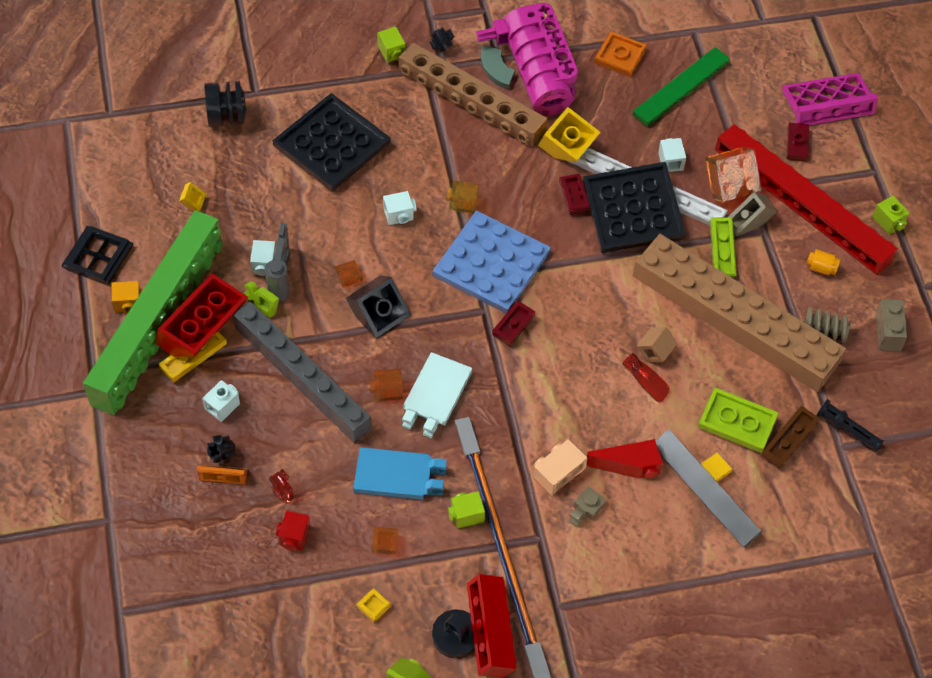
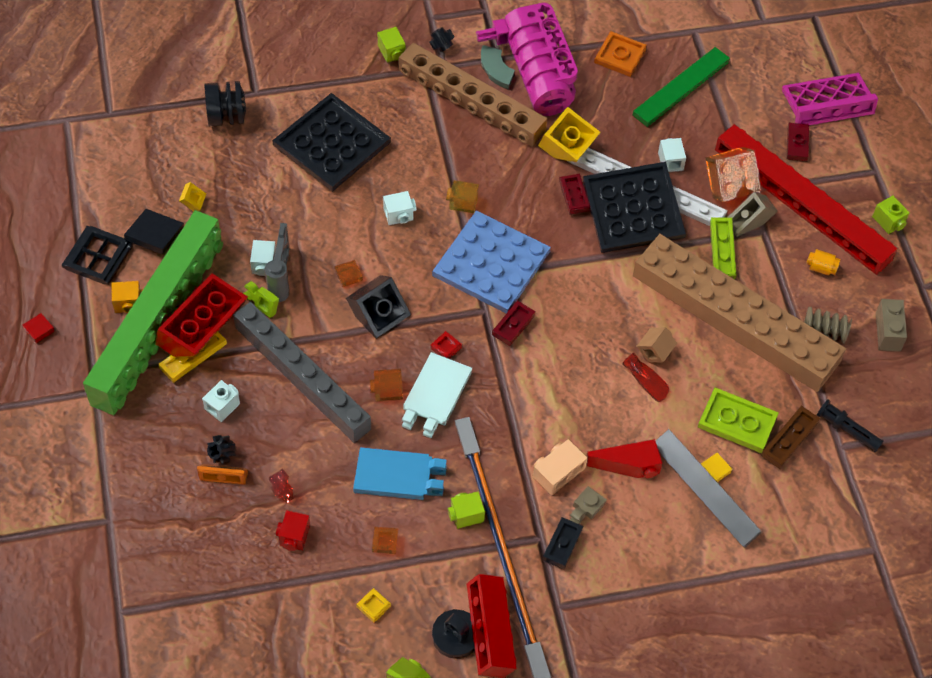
(38, 328): none -> red tile
(154, 231): none -> black tile
(446, 345): none -> red tile
(562, 543): none -> black plate

